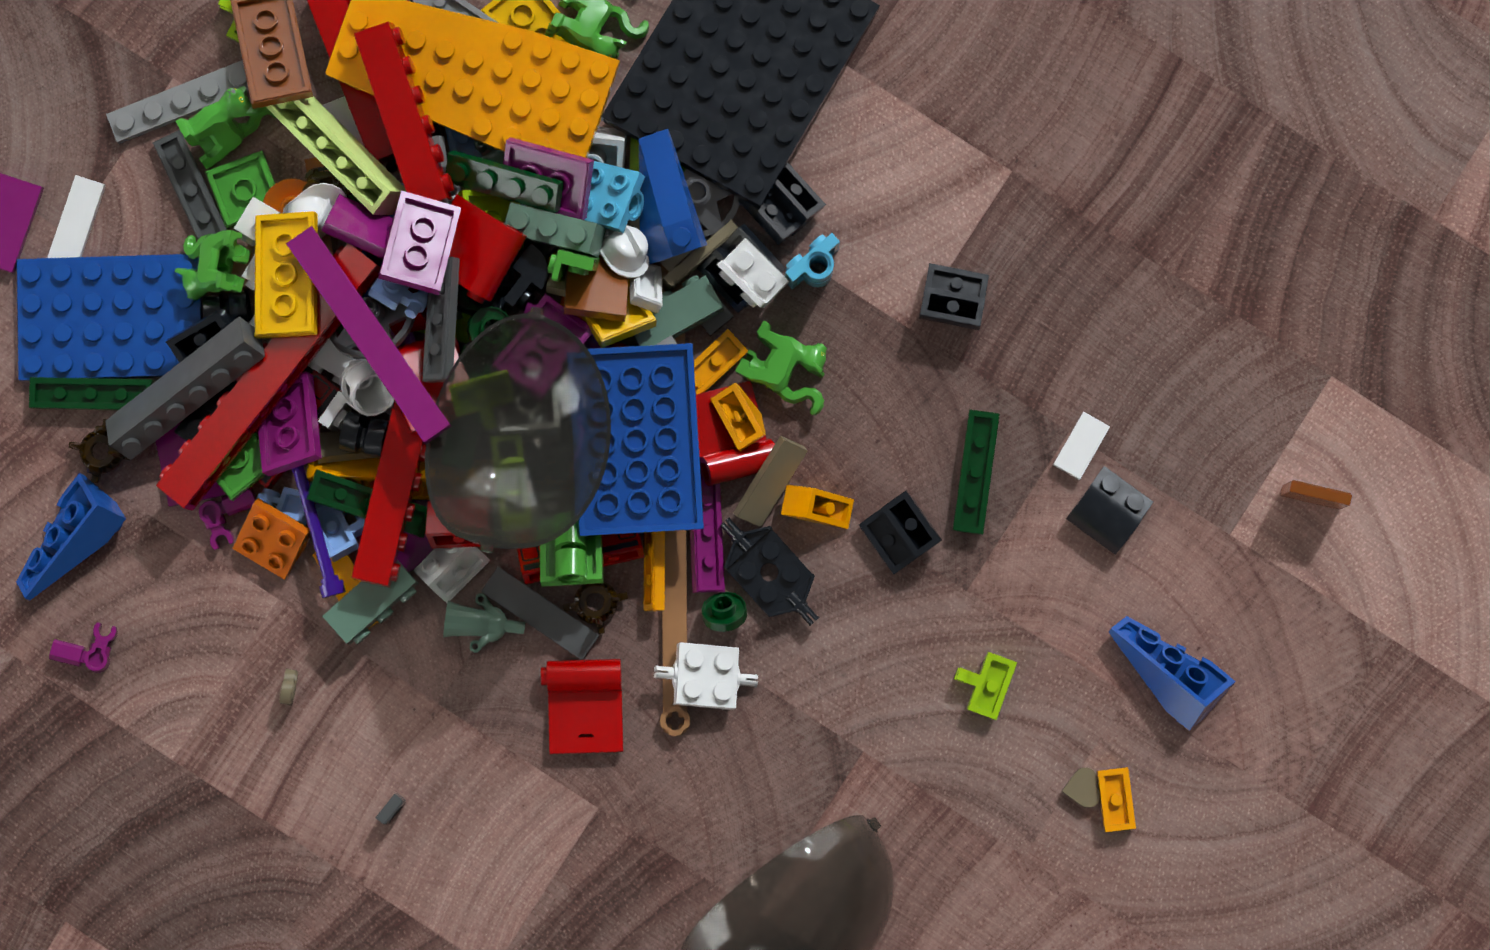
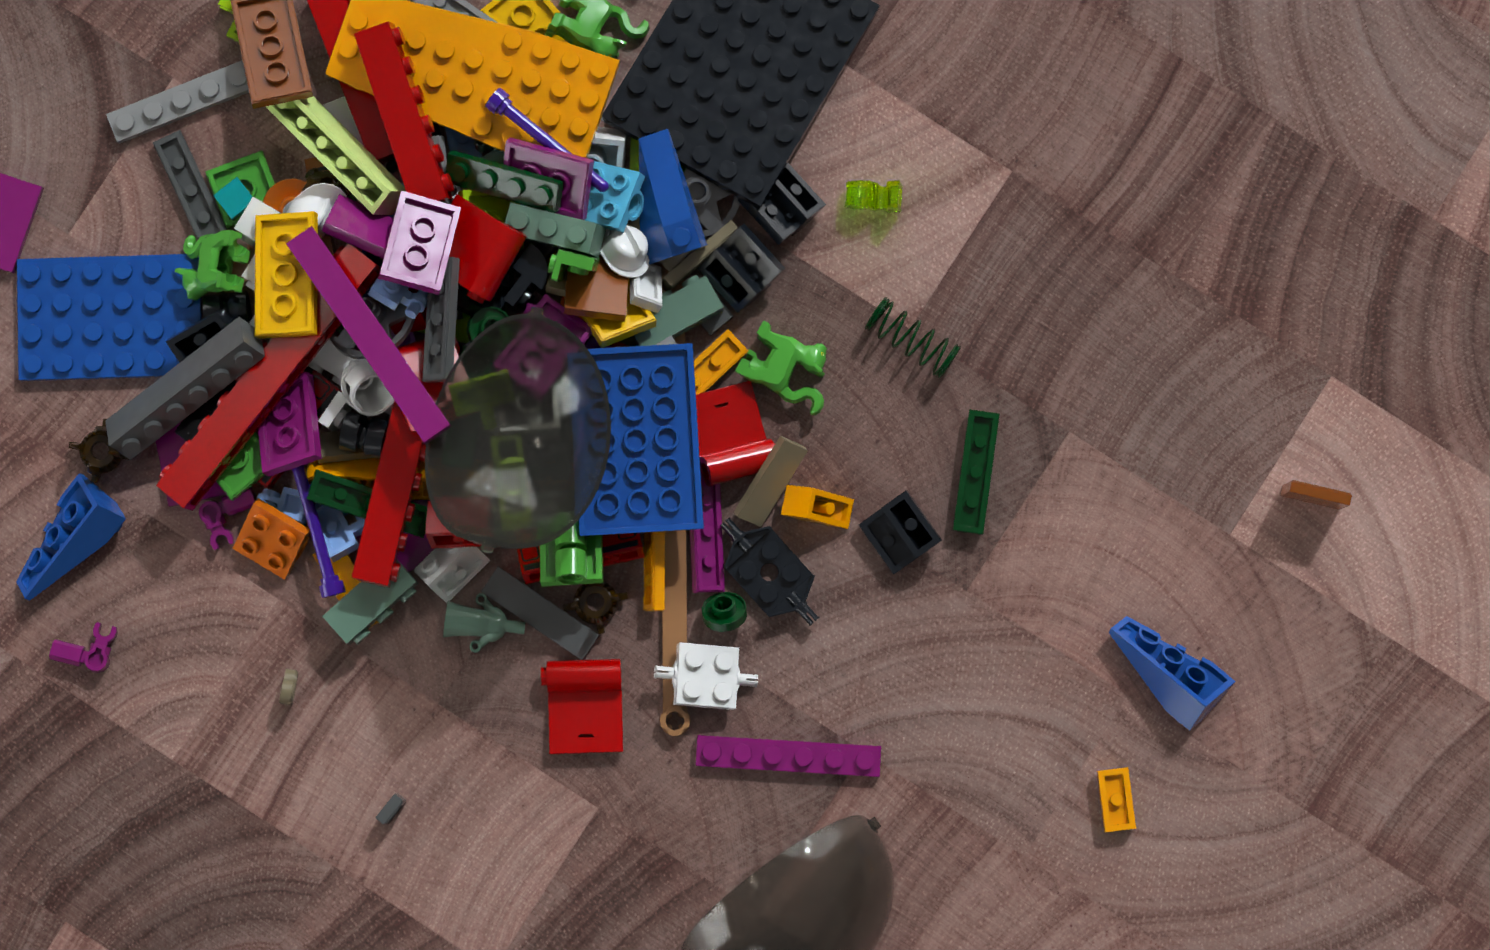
(77, 218): white tile -> none
(84, 393): dark green plate -> none
(216, 127): bright green animal -> none
(234, 198): none -> teal tile
(501, 104): none -> dark purple piece
(739, 416): light orange slope -> none
(753, 274): white bracket -> none
(788, 756): none -> magenta plate
(820, 252): medium azure plate -> none
(872, 196): none -> clear neon green leg
(882, 307): none -> dark green piece
(954, 296): black brick -> none
(989, 684): lime plate -> none
(1081, 445): white tile -> none
(1082, 788): dark tan tile -> none
(1109, 510): black brick -> none

